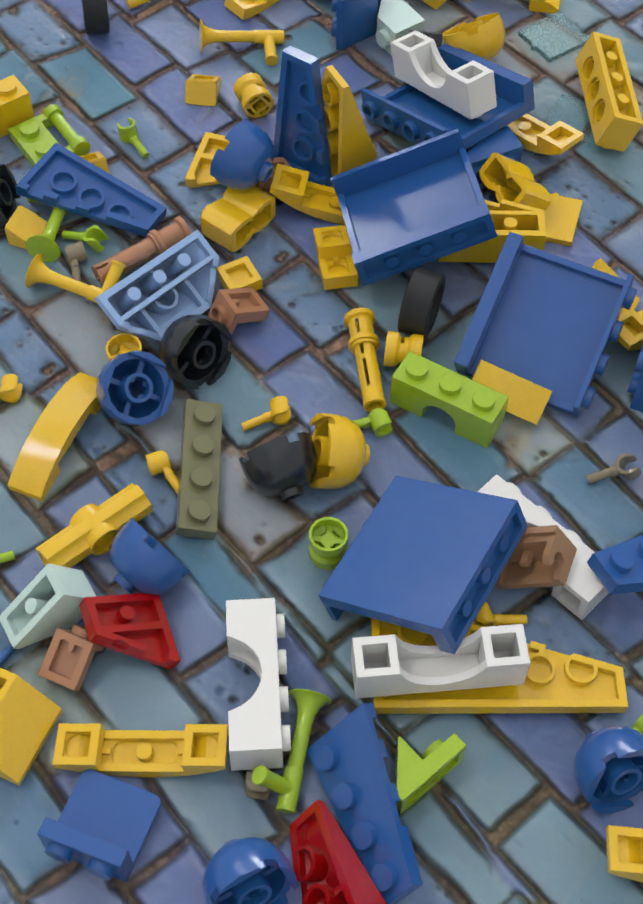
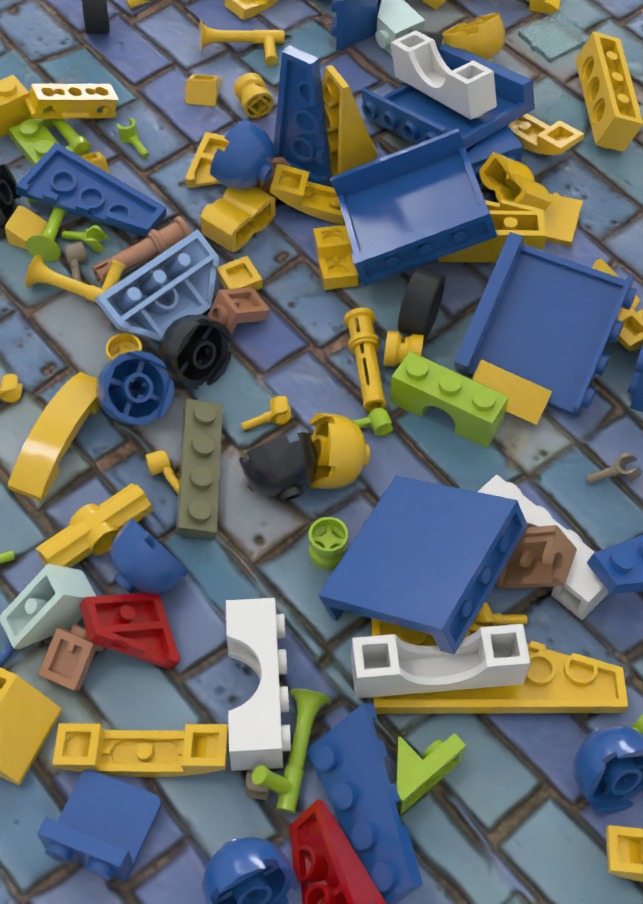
(72, 101): none -> yellow piece

